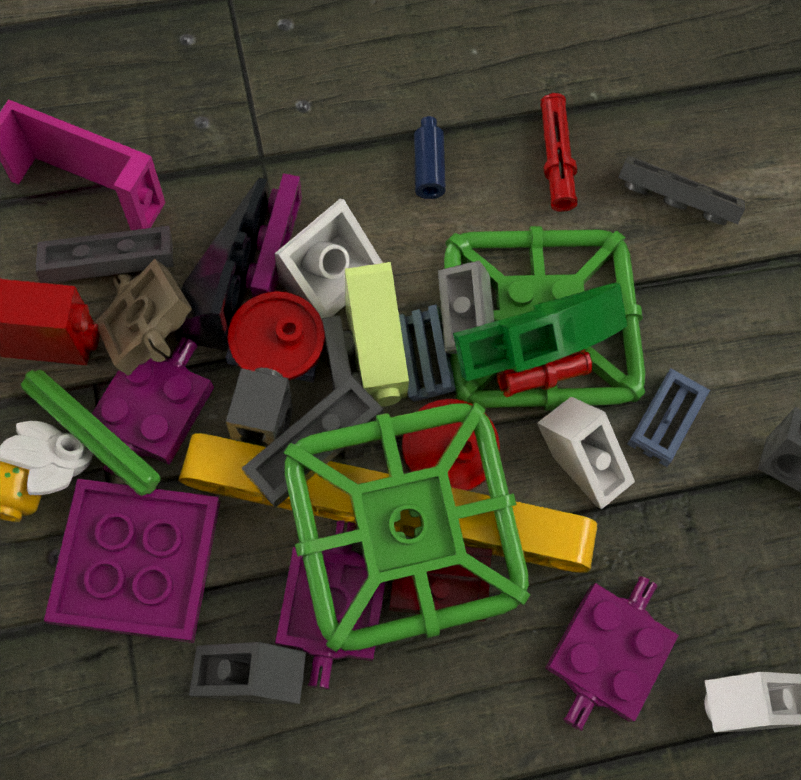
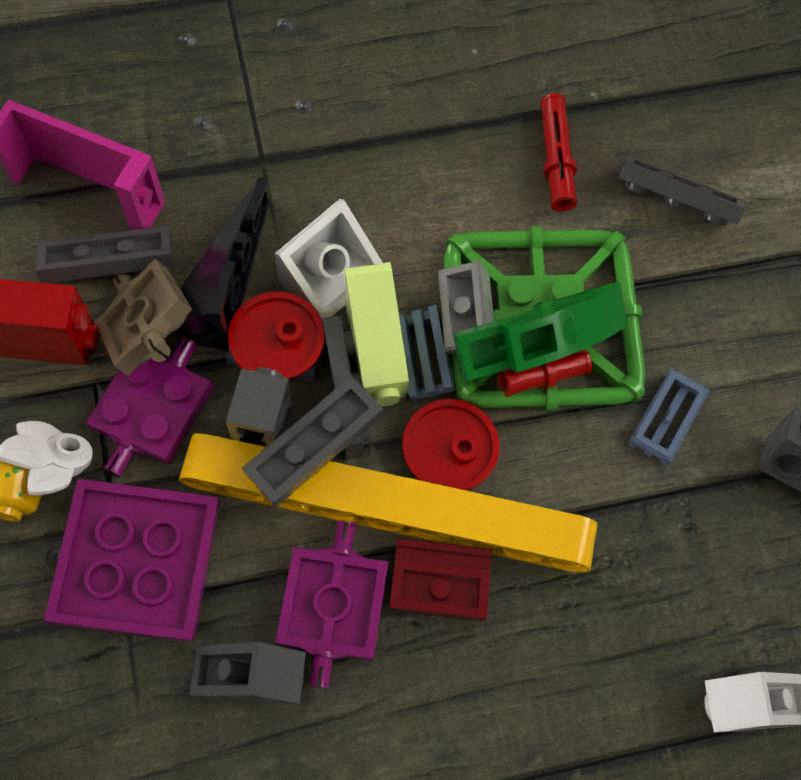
(91, 432): bright green axle -> none
(284, 208): magenta plate -> none
(387, 552): bright green plate -> none
(429, 160): dark blue cylinder -> none
(587, 450): white slope -> none
(611, 653): magenta plate -> none

